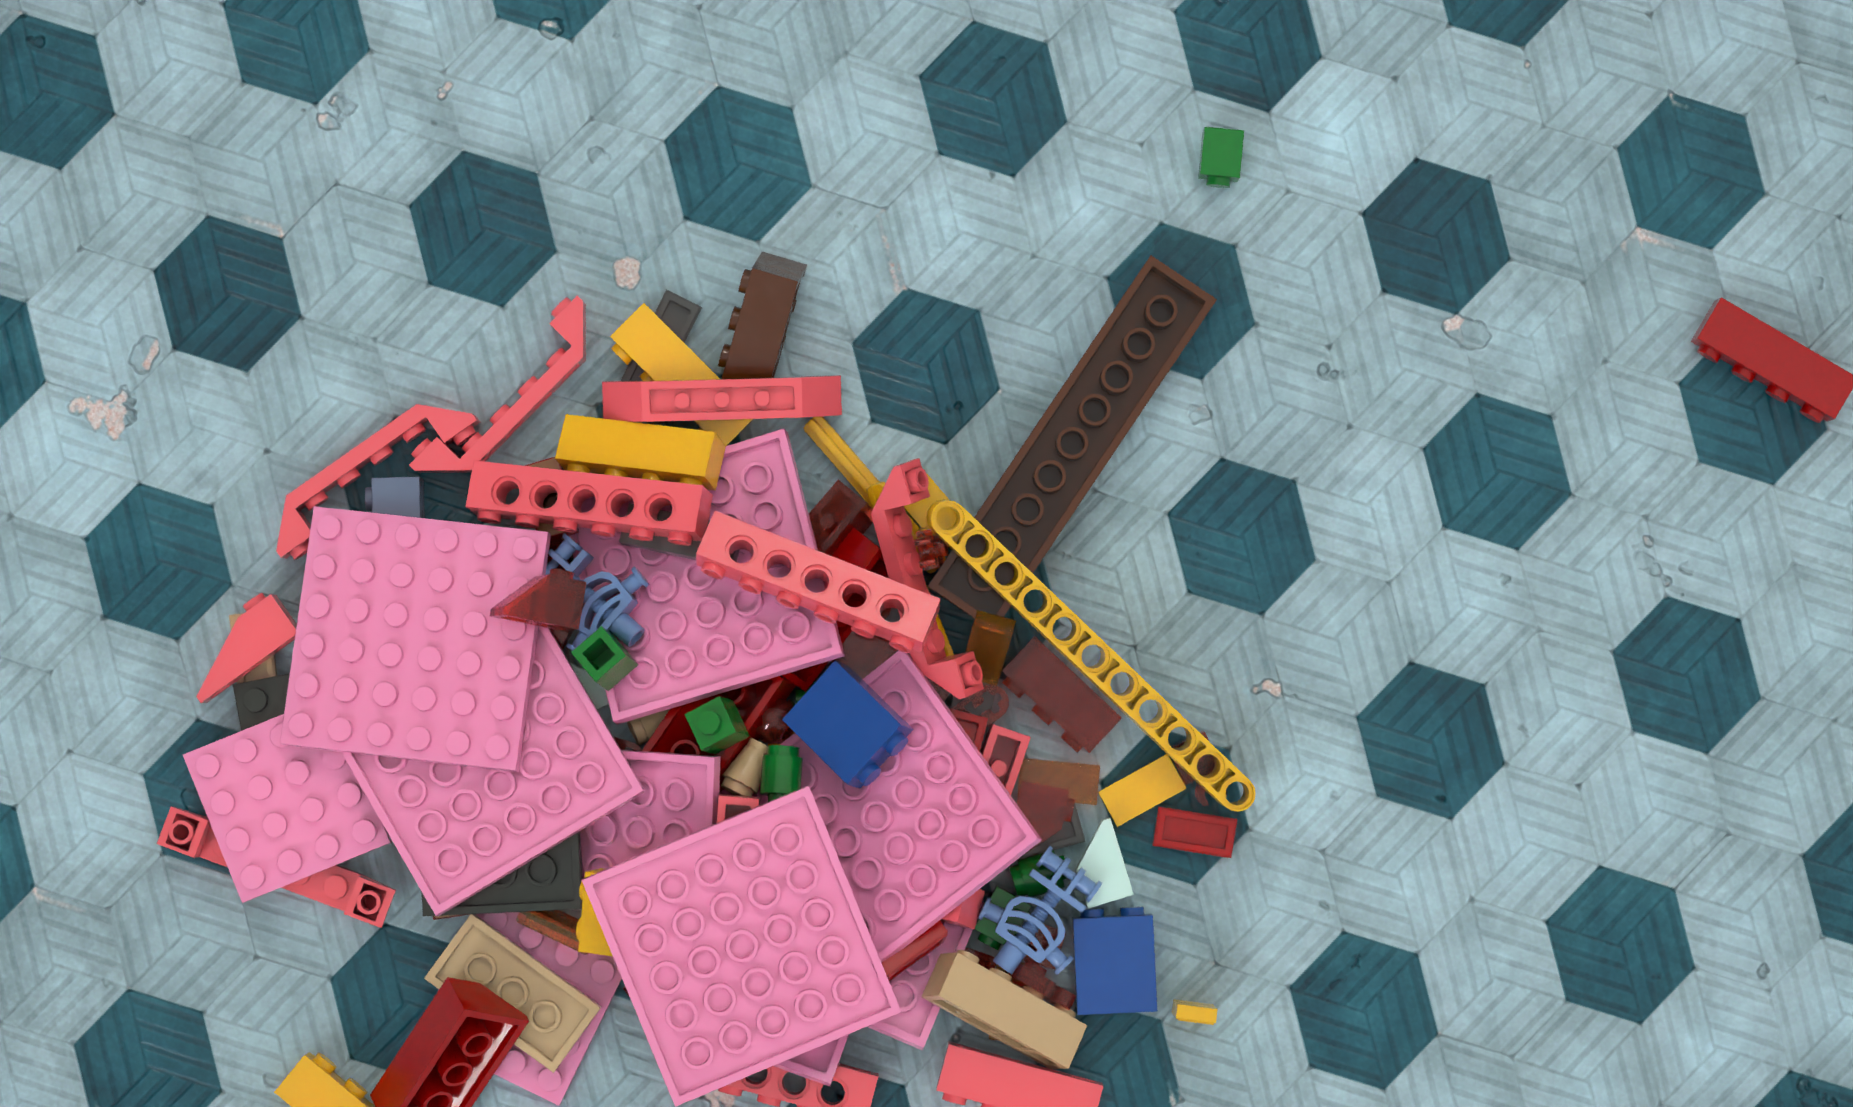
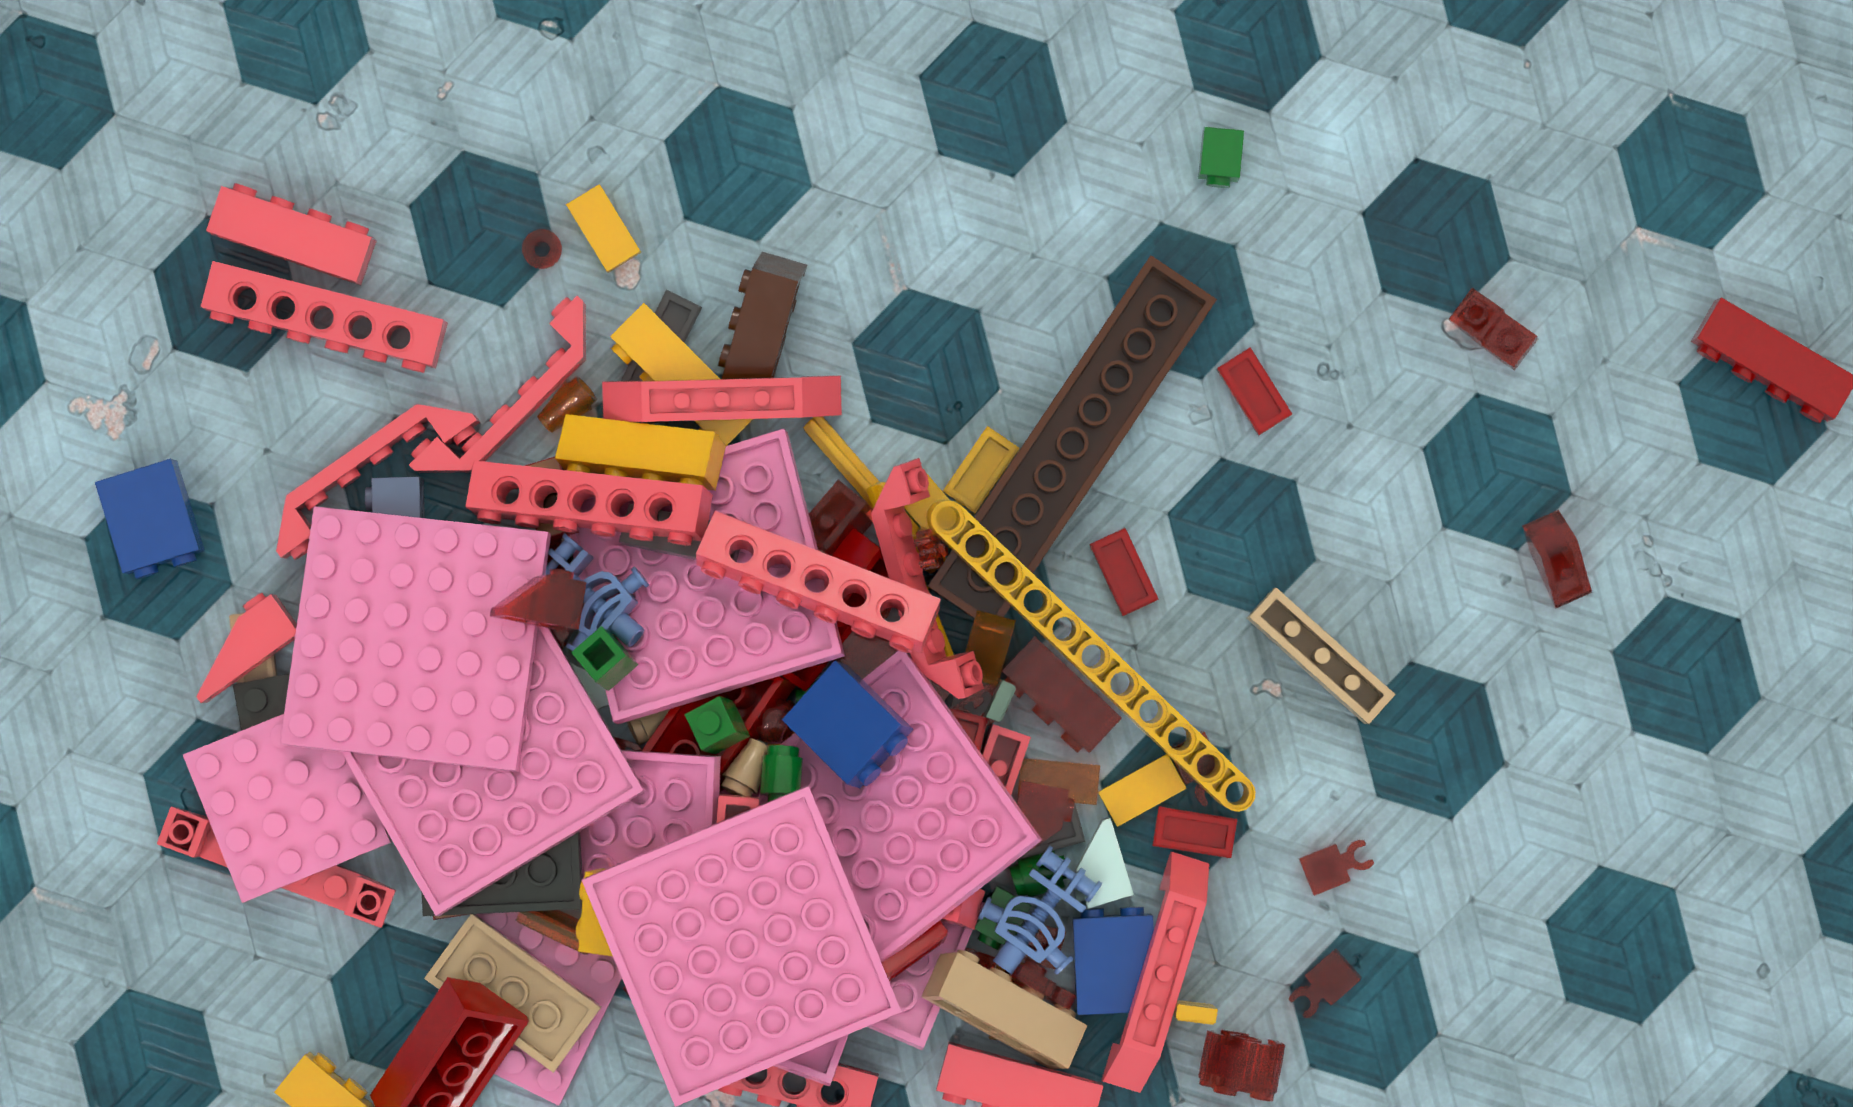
(150, 518): none -> blue brick
(228, 281): none -> coral brick
(291, 235): none -> coral brick
(530, 243): none -> clear red plate
(571, 398): none -> clear orange cone
(603, 228): none -> yellow tile
(981, 469): none -> yellow tile
(1000, 700): none -> sand green tile
(1123, 572): none -> red tile
(1162, 973): none -> coral slope
(1241, 1063): none -> clear red brick
(1254, 391): none -> red tile
(1320, 656): none -> tan brick
(1328, 980): none -> clear red plate
(1329, 867): none -> clear red plate
(1493, 329): none -> clear red slope
(1557, 558): none -> clear red slope

